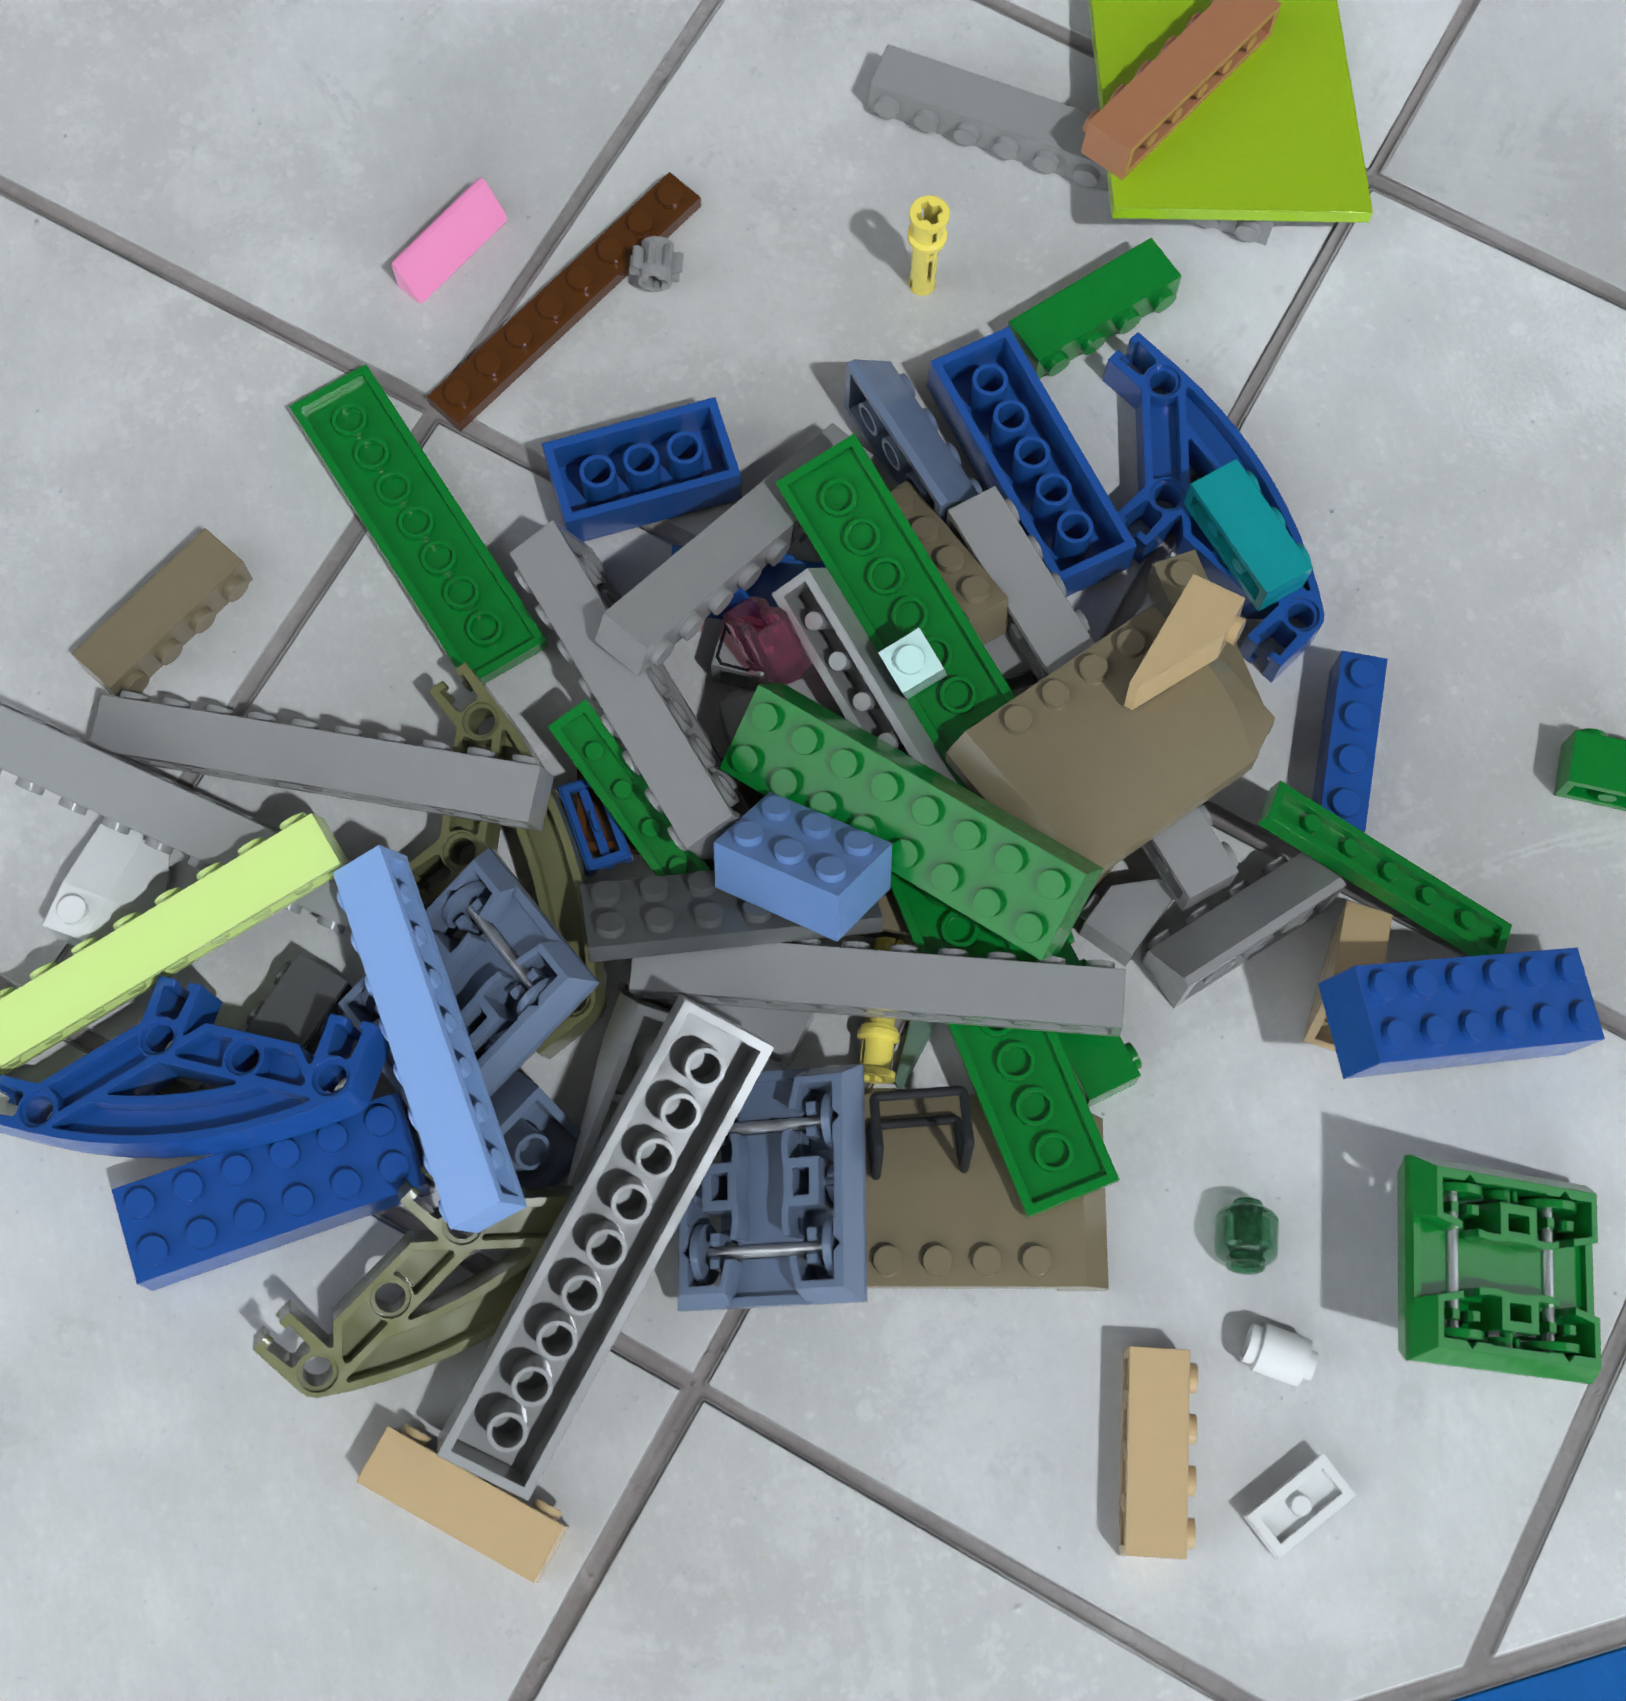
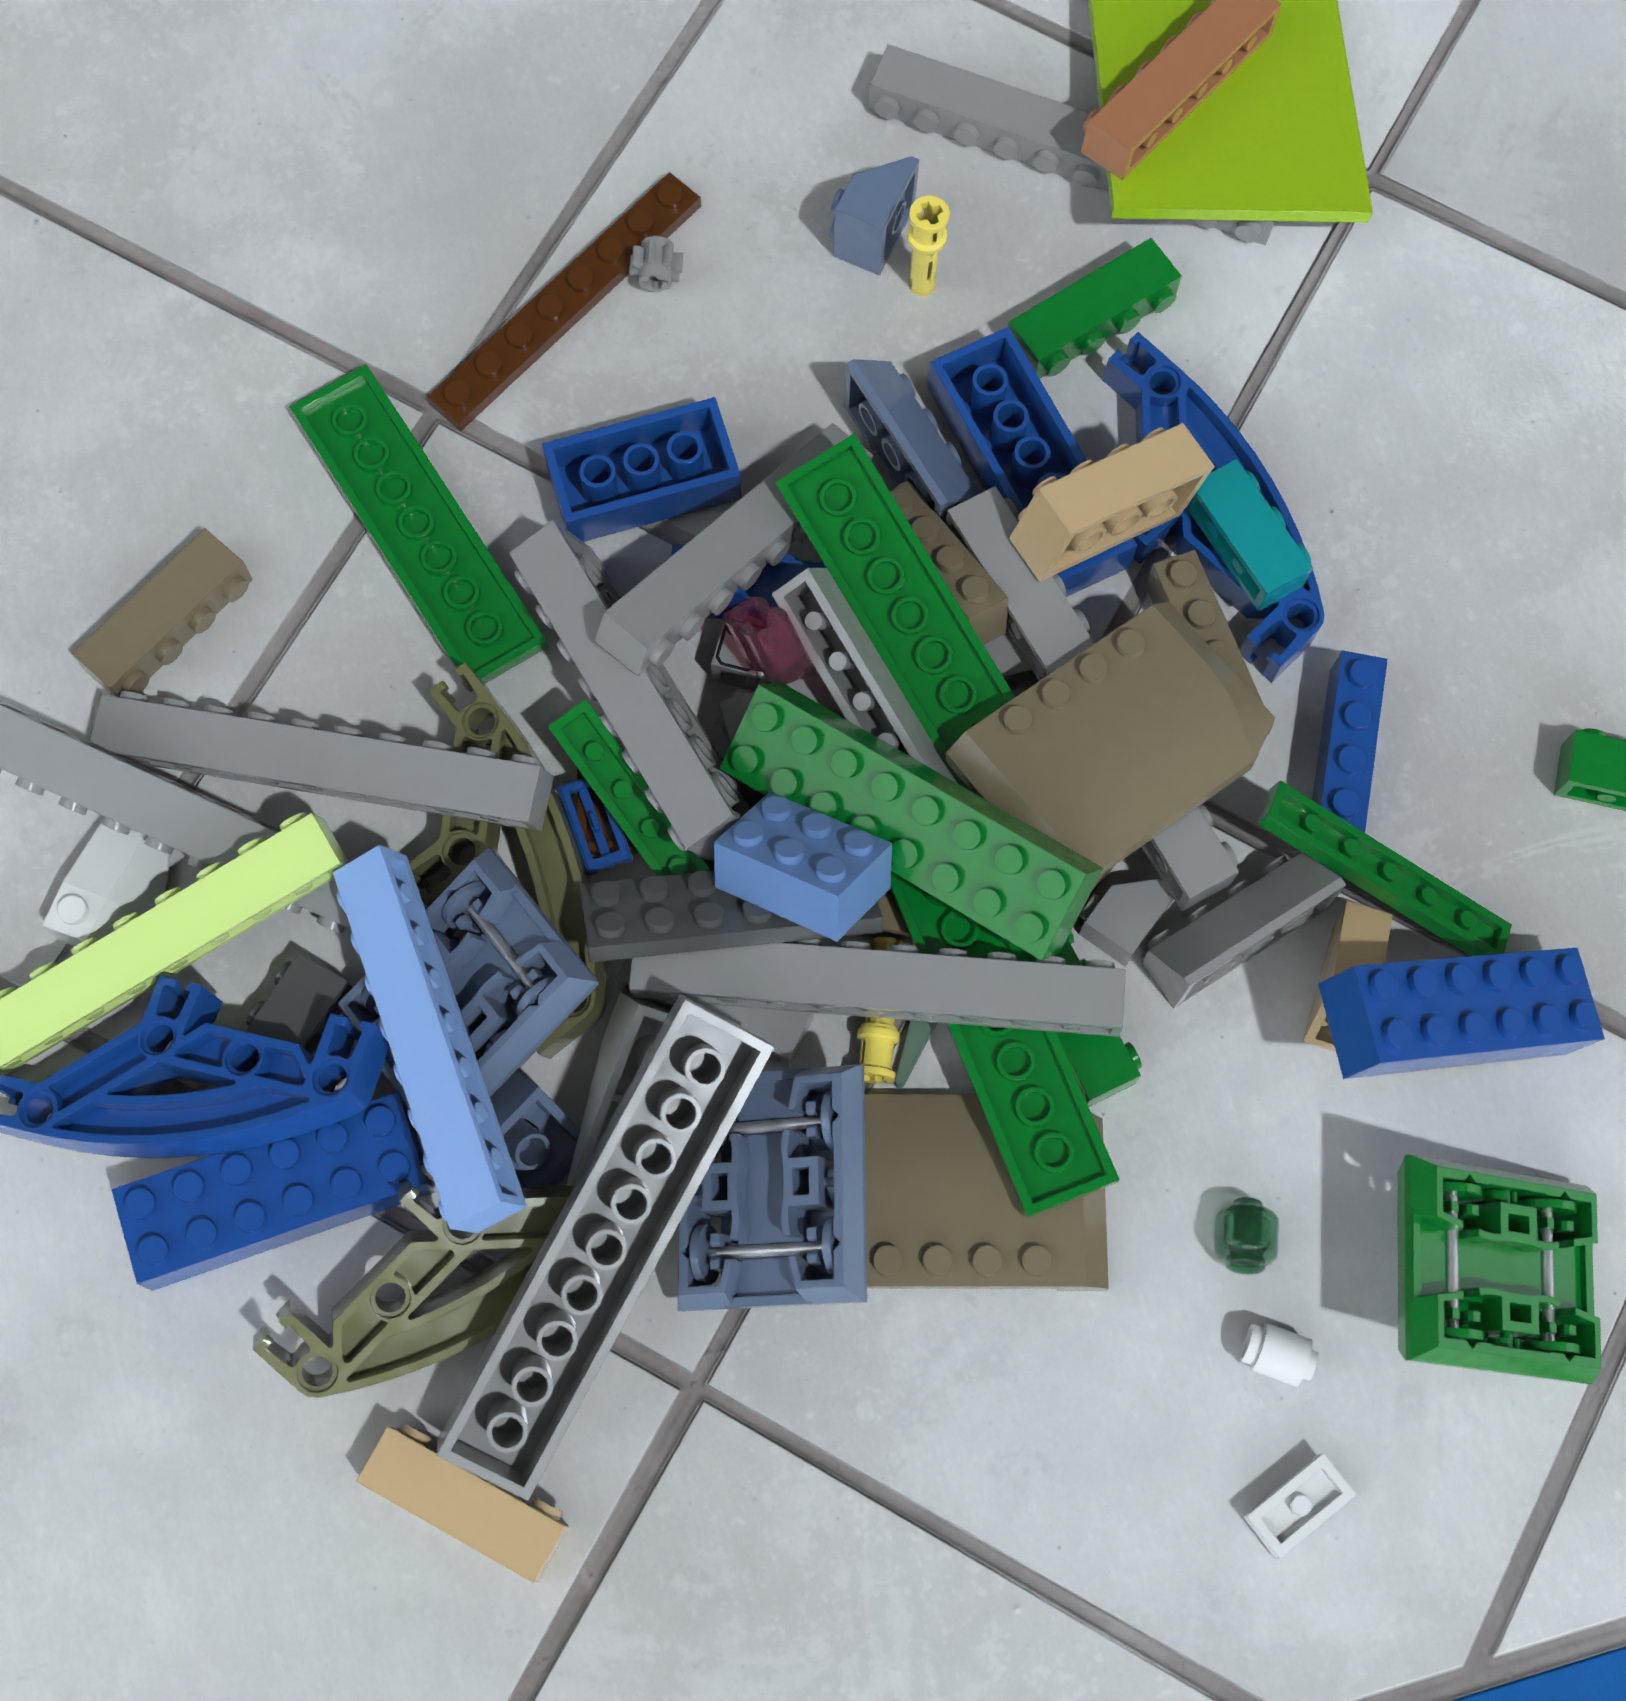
(448, 242): bright pink slope -> none
(873, 213): none -> sand blue slope
(912, 663): light aqua brick -> none
(962, 1127): black piece -> none
(1110, 500): none -> tan brick
(1156, 1453): tan brick -> none
(1189, 639): tan slope -> none

